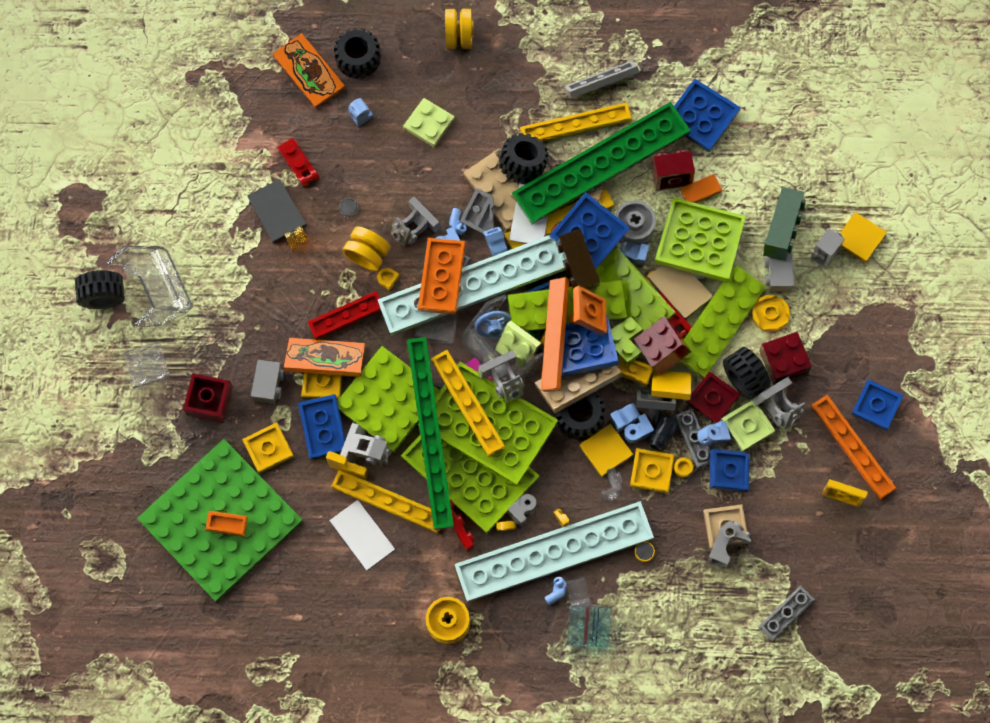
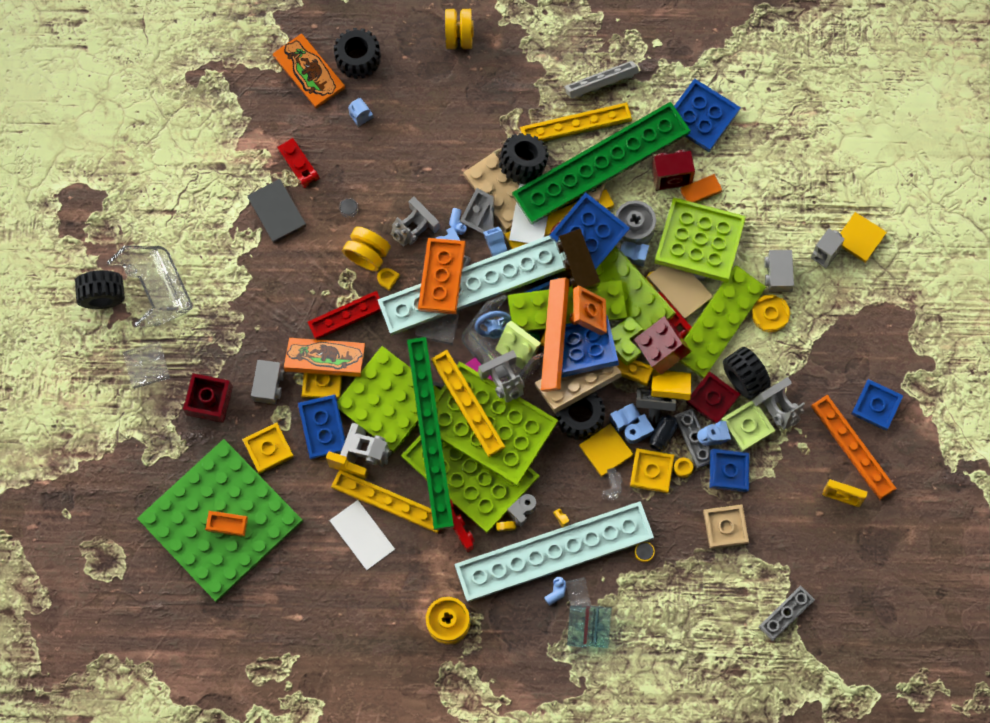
(299, 235): clear yellow wheel -> none
(428, 122): yellowish green plate -> none
(718, 553): light grey tile -> none
(783, 224): brick -> none
(785, 357): dark red brick -> none

